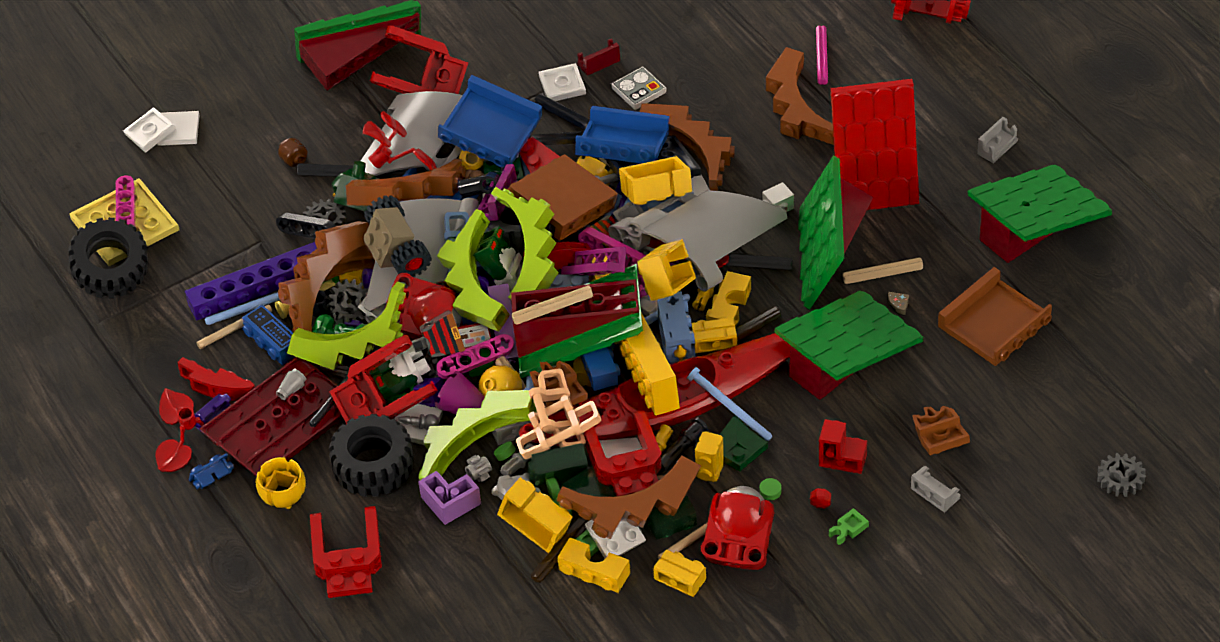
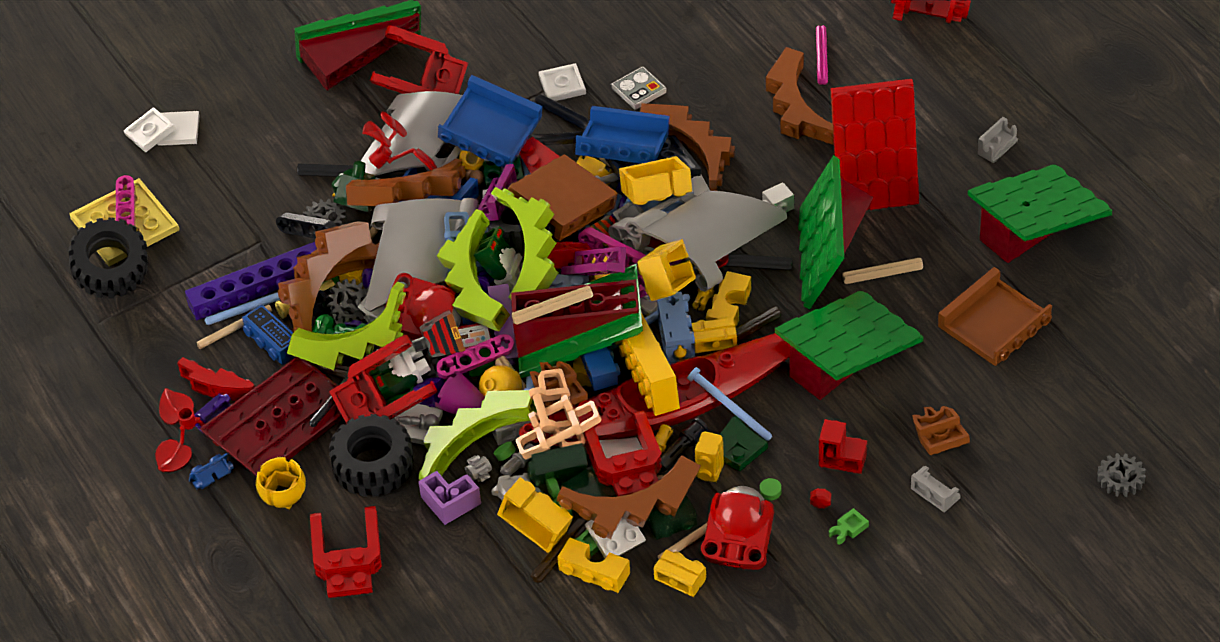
(292, 152): reddish brown head -> none
(292, 382): light grey cone -> none
(392, 238): brick -> none
(477, 185): black piece -> none
(599, 59): dark red hinge -> none
(898, 302): dark tan tile -> none

